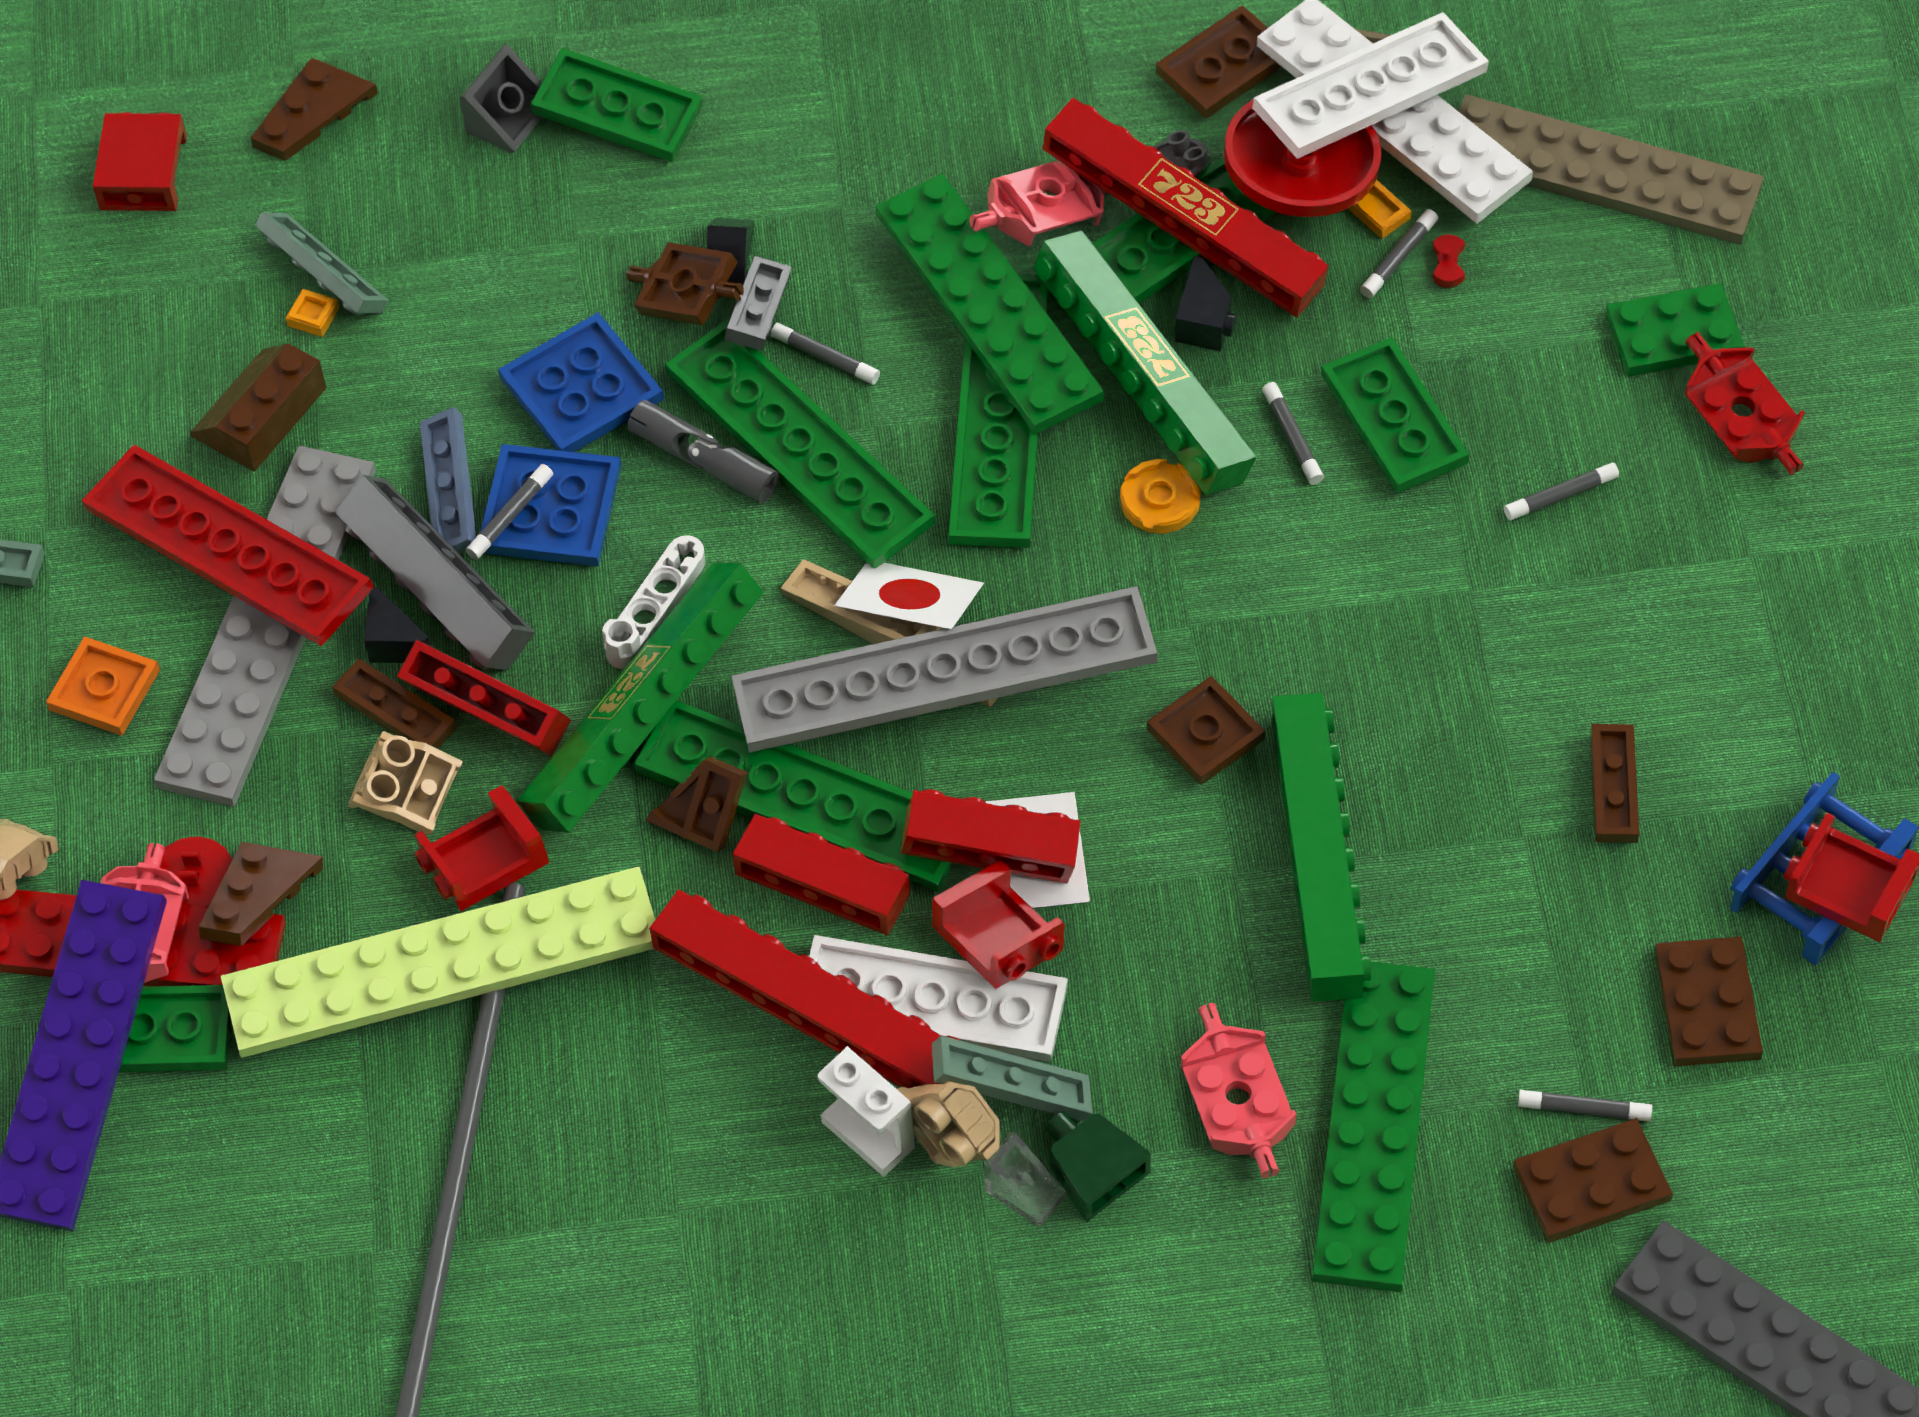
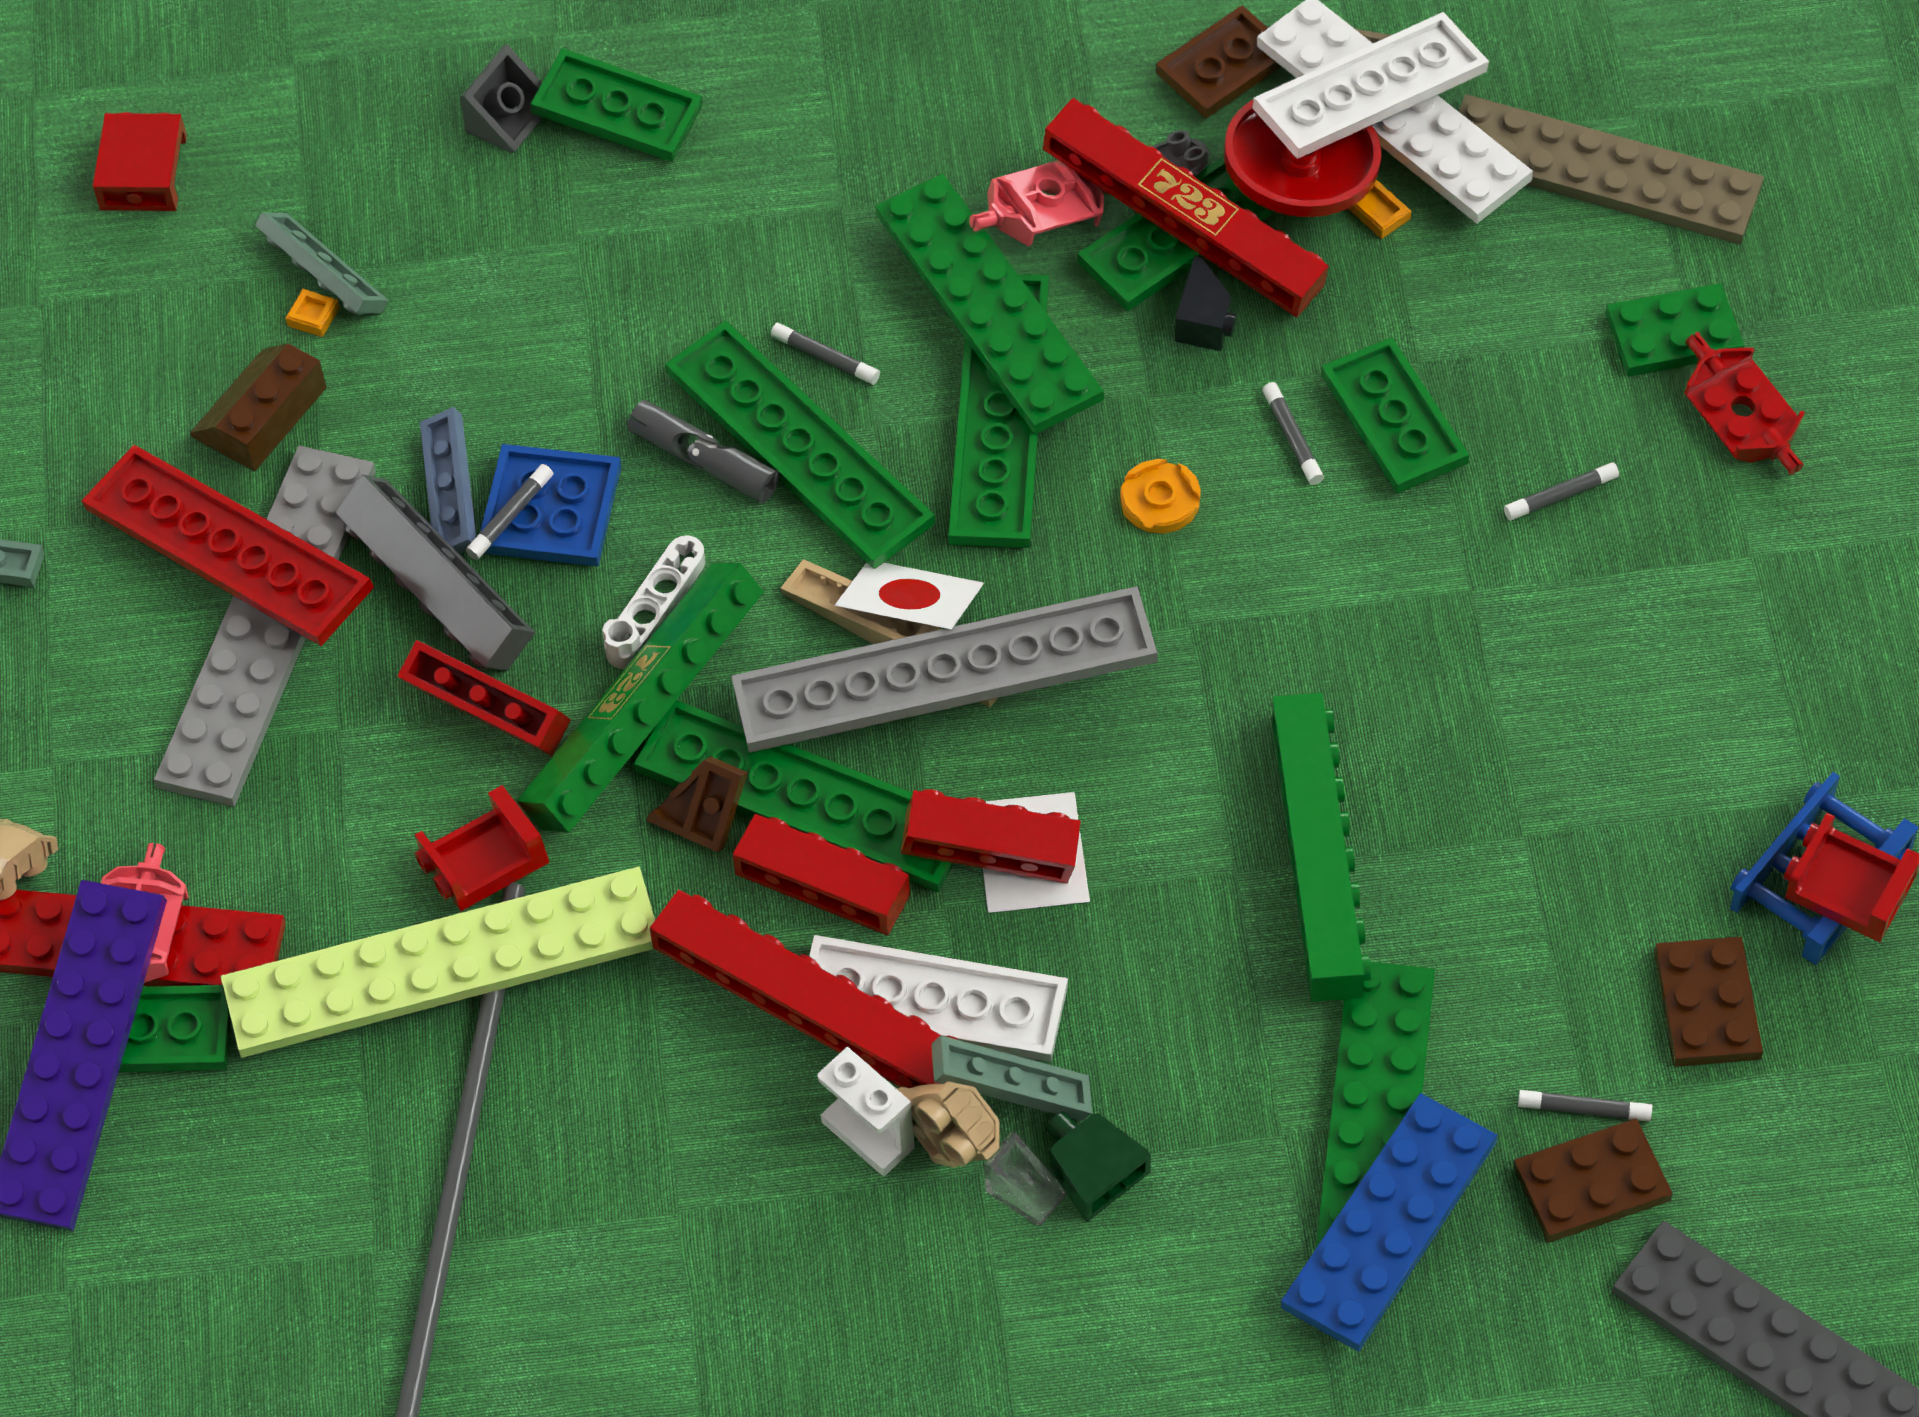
(103, 686): orange plate -> none
(199, 865): red piece -> none
(252, 889): reddish brown wing -> none
(307, 106): reddish brown wing -> none
(389, 631): black slope -> none
(393, 705): reddish brown plate -> none
(405, 782): tan slope -> none
(580, 384): blue plate -> none
(685, 283): reddish brown plate -> none
(732, 237): black slope -> none
(759, 303): plate -> none
(995, 926): red panel -> none
(1144, 362): brick -> none
(1206, 730): reddish brown plate -> none
(1232, 1060): coral plate -> none
(1389, 1222): none -> blue plate
(1399, 253): dark grey bar -> none
(1448, 272): red piece -> none
(1614, 783): reddish brown plate -> none

